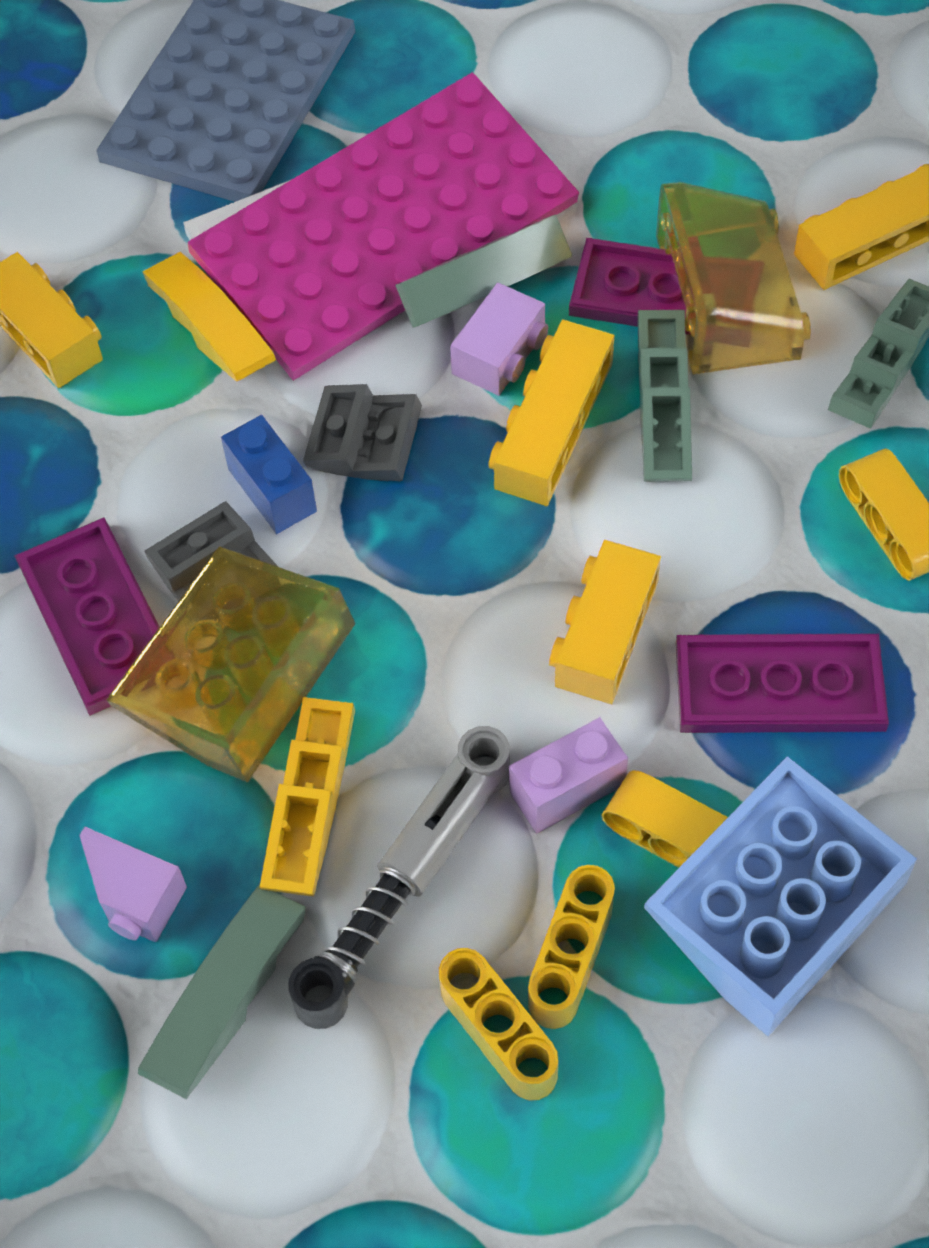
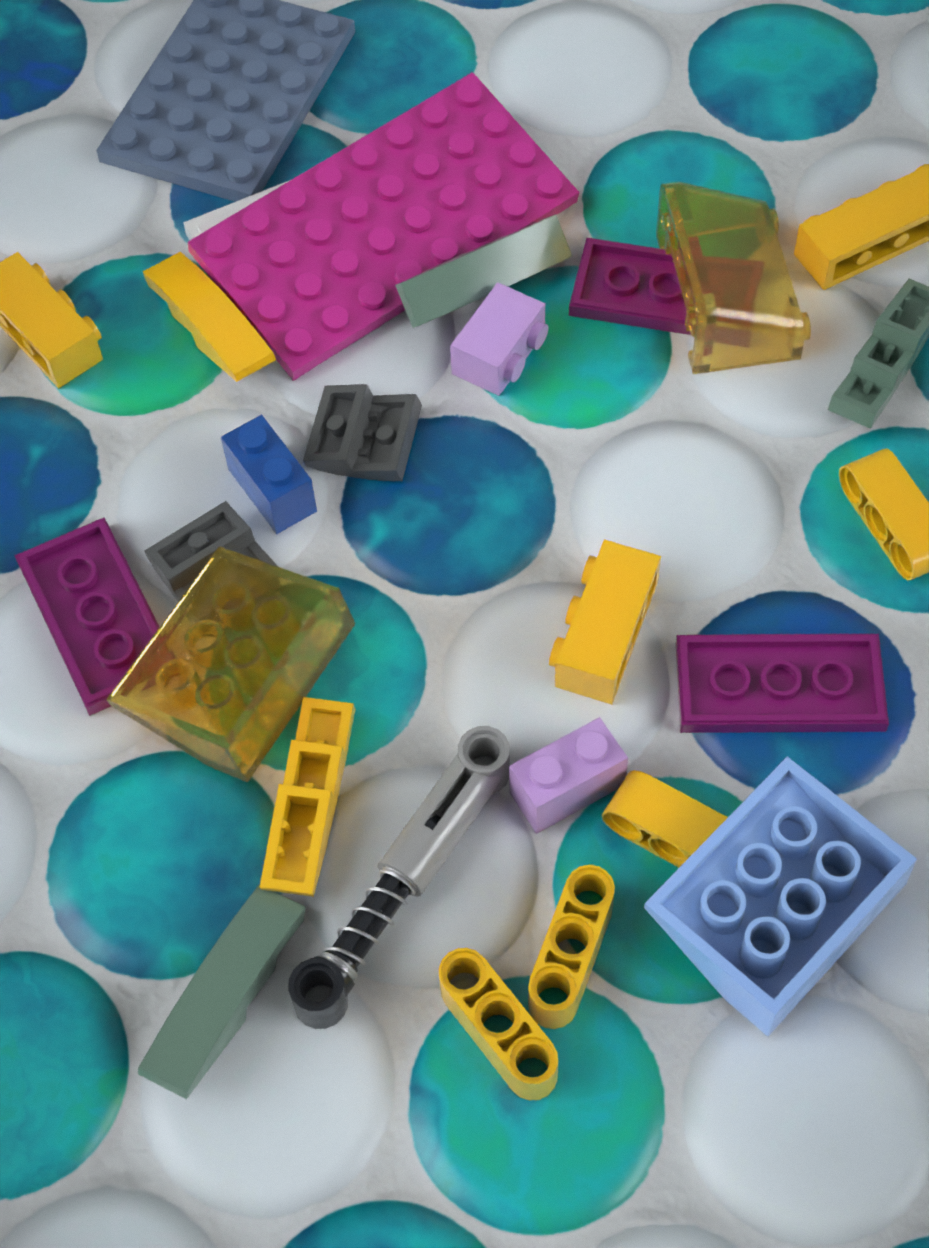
(132, 886): lavender slope -> none
(552, 412): yellow brick -> none
(664, 396): sand green slope -> none

